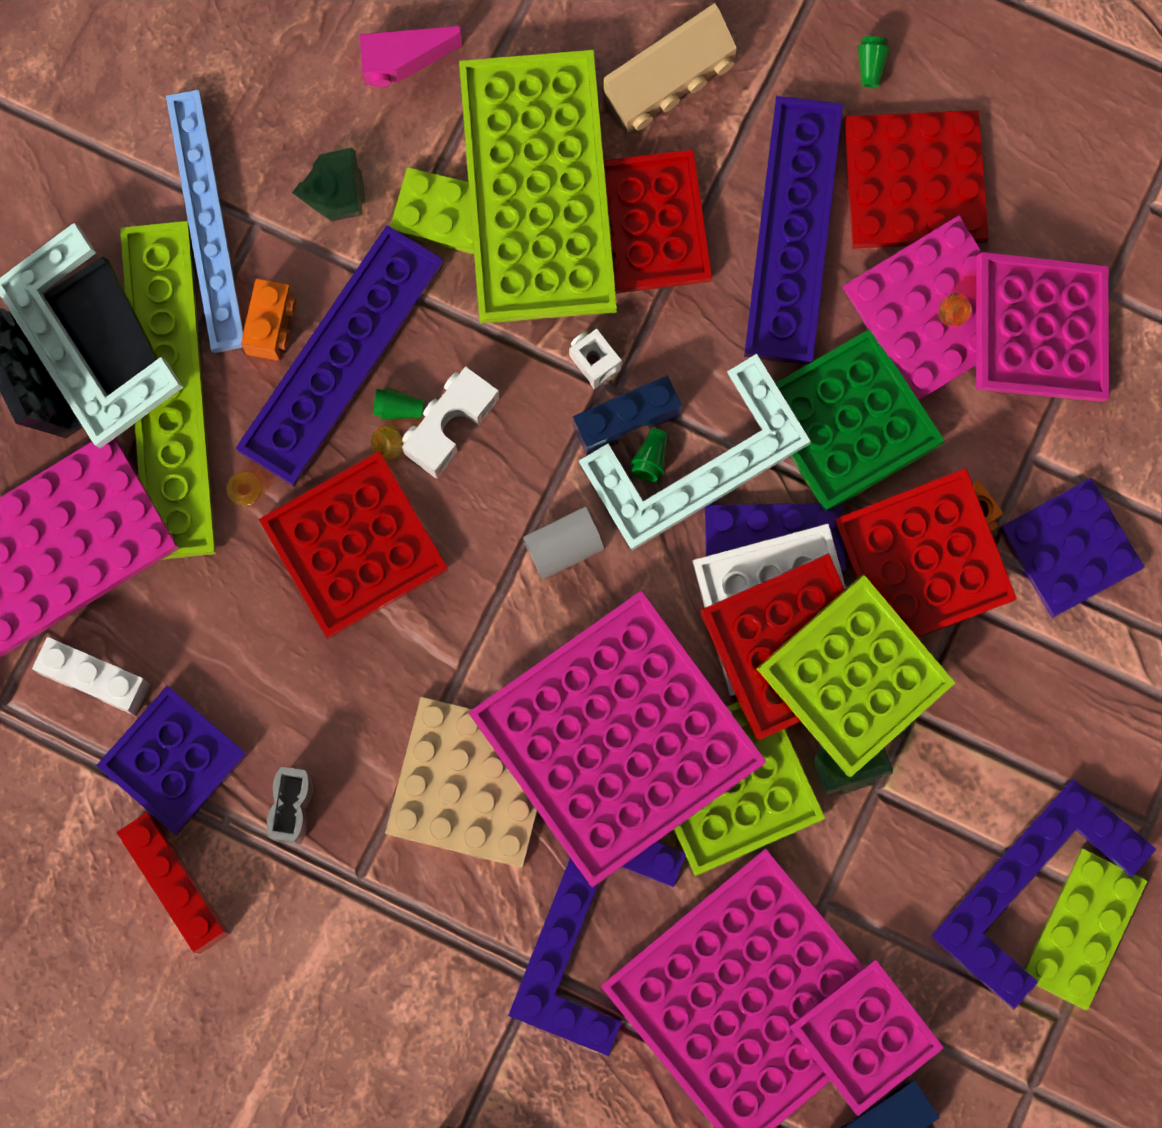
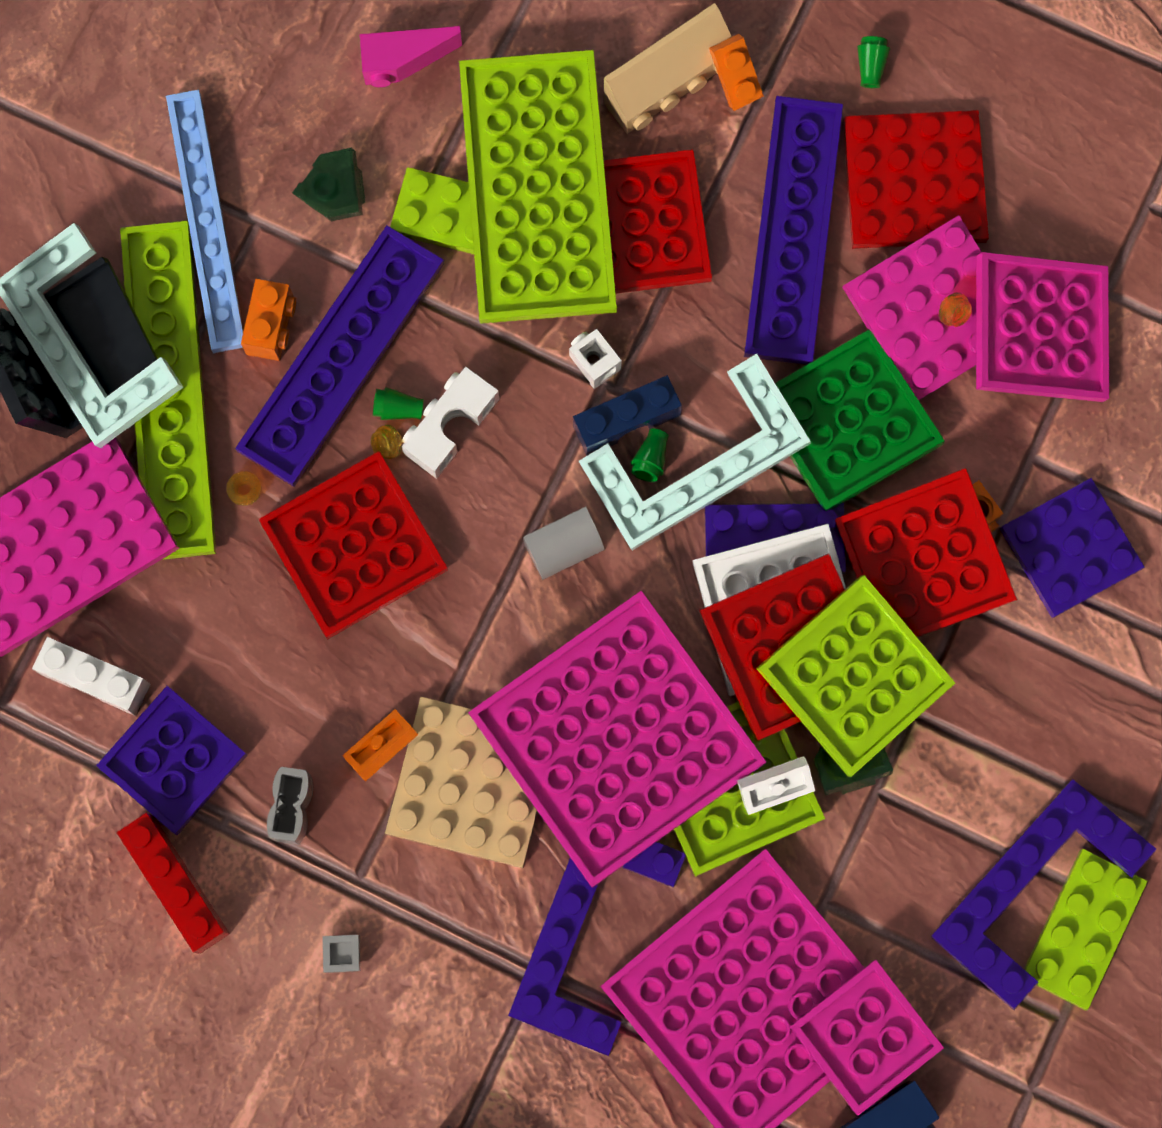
(341, 953): none -> light grey plate
(380, 745): none -> orange plate
(736, 72): none -> orange plate
(776, 785): none -> white plate

